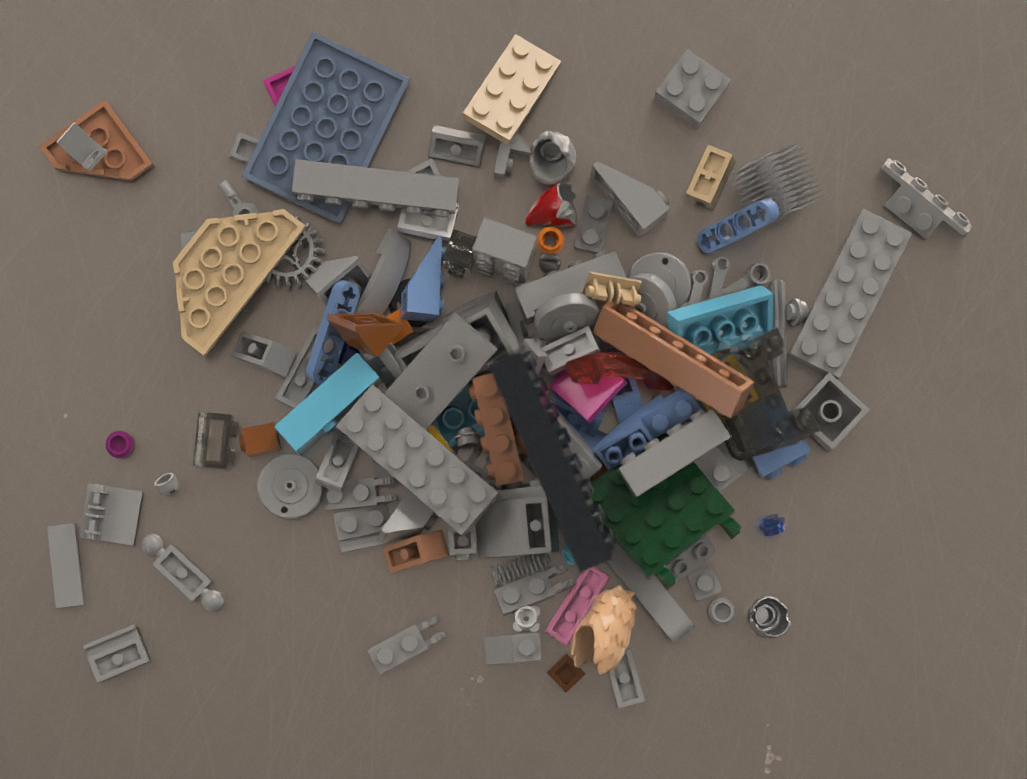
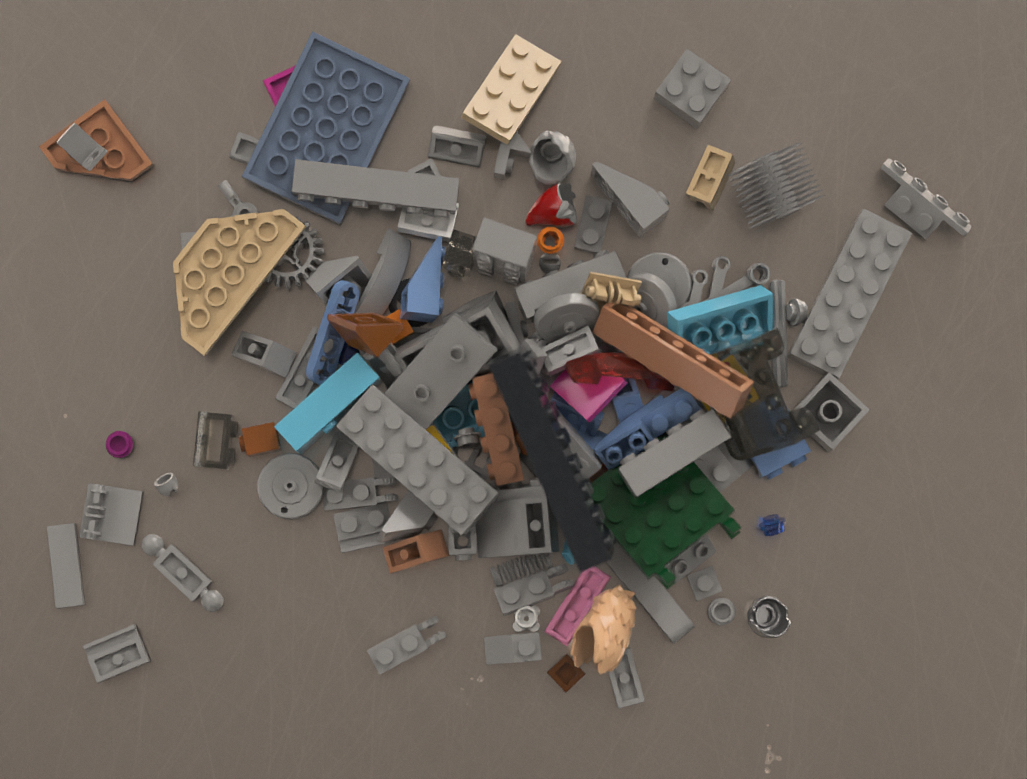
(737, 225): medium blue beam -> none

